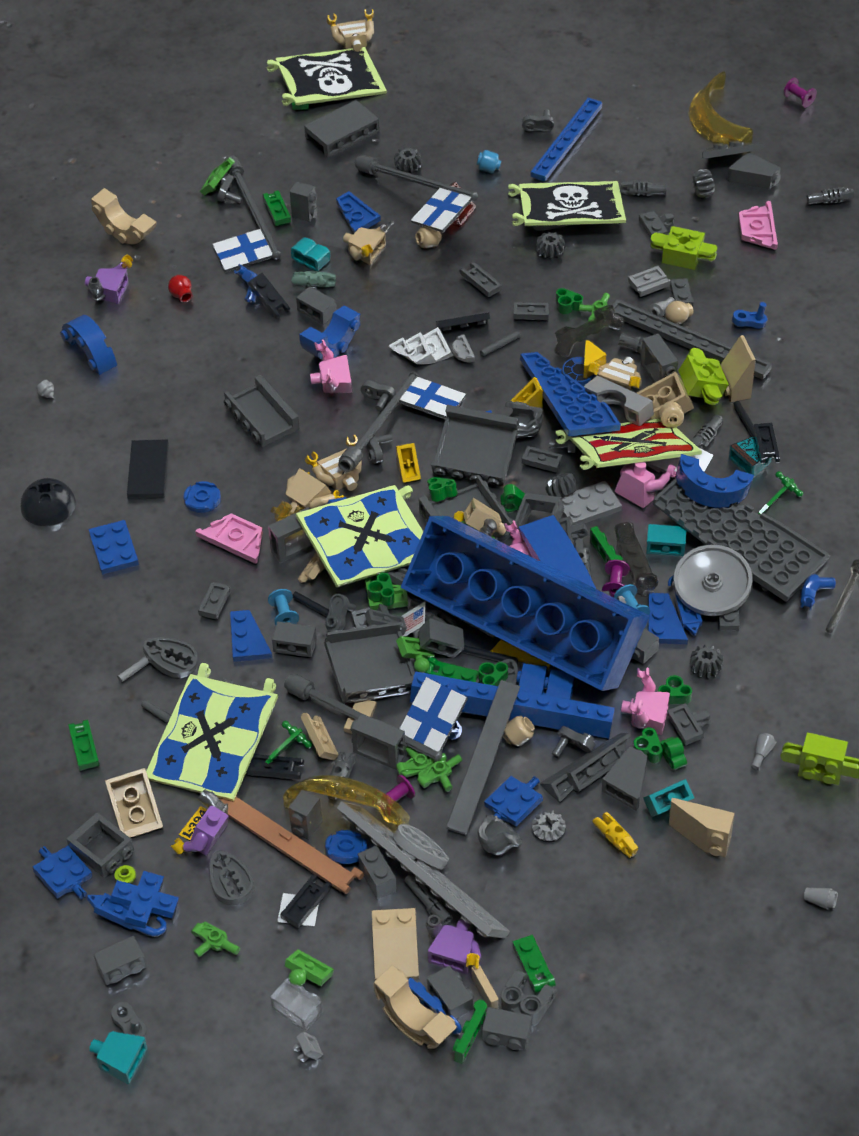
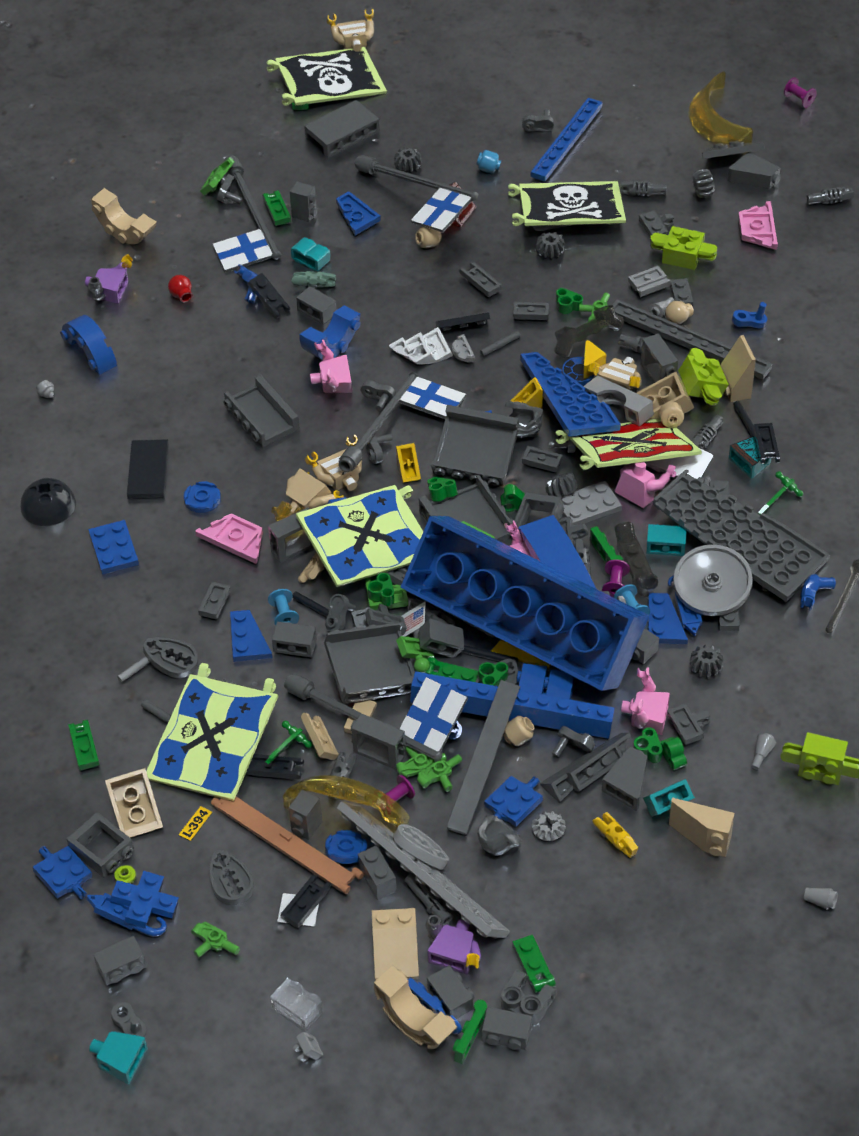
(208, 828): medium lavender torso -> none
(307, 967): bright green plate -> none
(367, 243): tan torso -> none
(481, 518): tan torso -> none
(485, 988): tan tile -> none
(679, 695): green piece -> none
(708, 489): blue brick -> none

